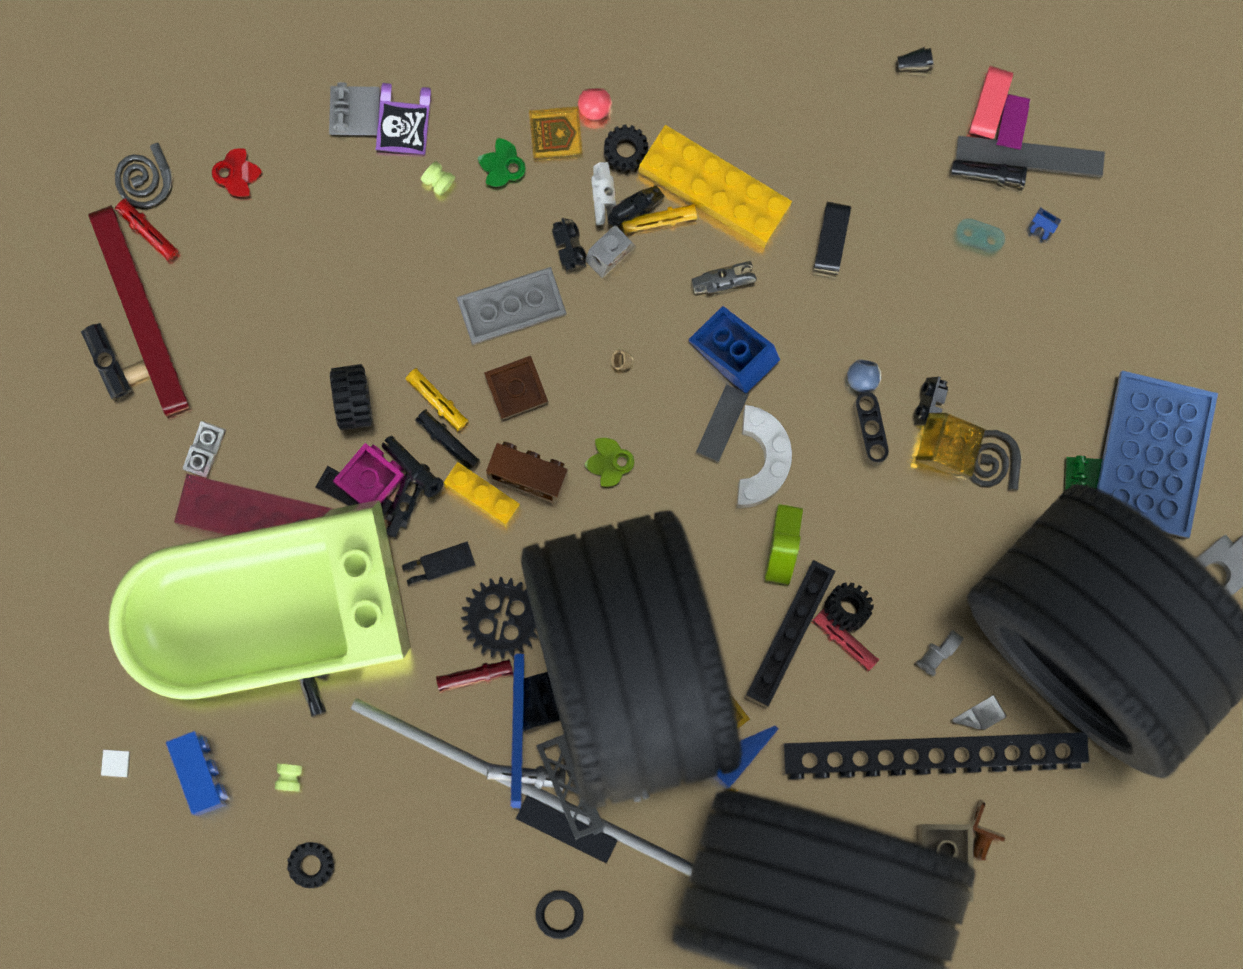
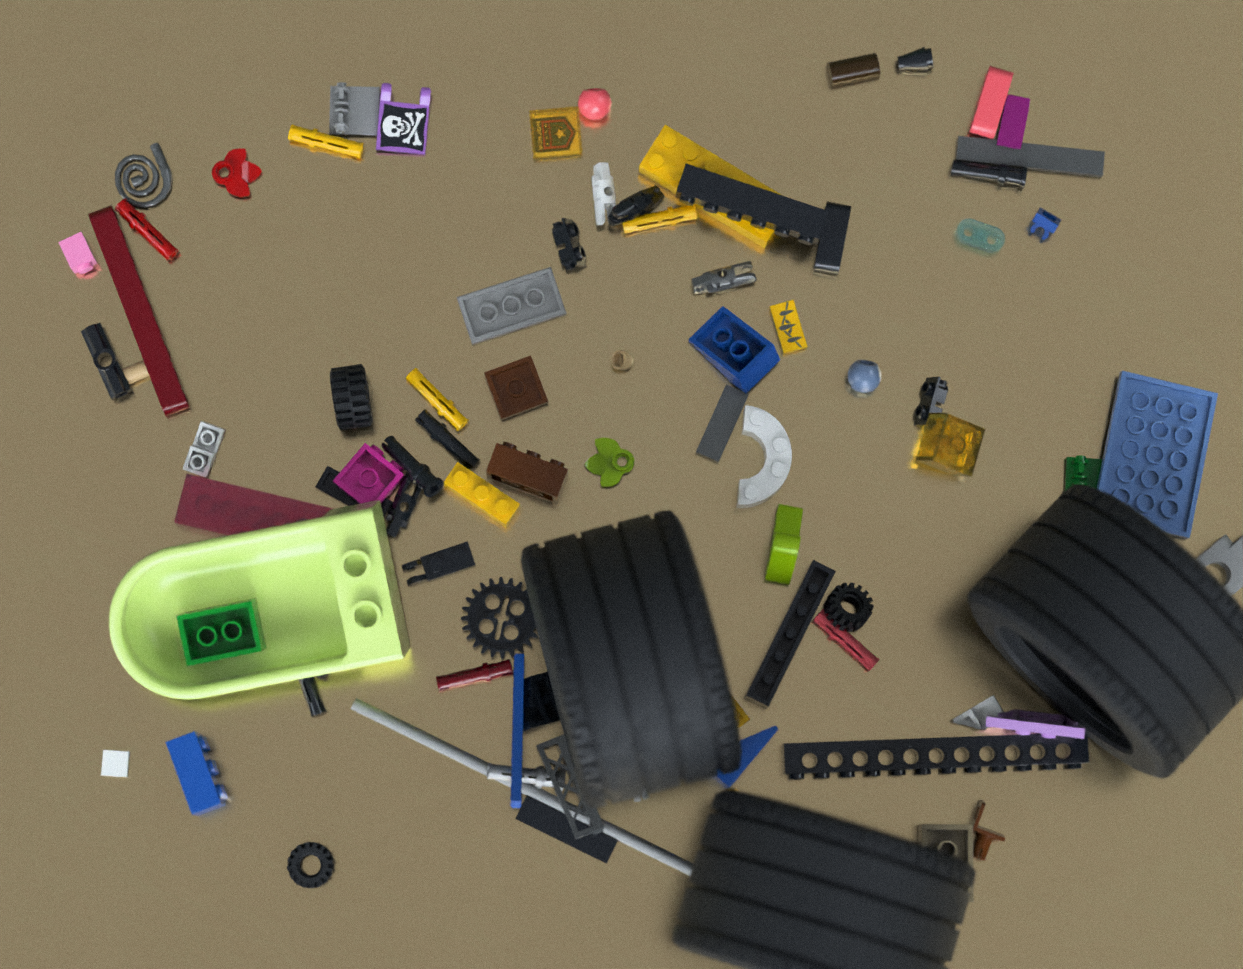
(78, 253): none -> bright pink brick
(221, 632): none -> green brick
(288, 777): yellowish green wheel -> none
(326, 141): none -> yellow pin
(440, 180): yellowish green wheel -> none
(498, 164): green plate -> none
(578, 916): black tyre -> none
(609, 251): light grey torso -> none
(618, 135): black tyre -> none
(751, 204): none -> black brick
(788, 327): none -> yellow tile
(853, 70): none -> dark brown brick
(871, 416): black beam -> none
(936, 654): light grey connector -> none
(1016, 458): dark grey piece -> none
(1038, 722): none -> lavender wing

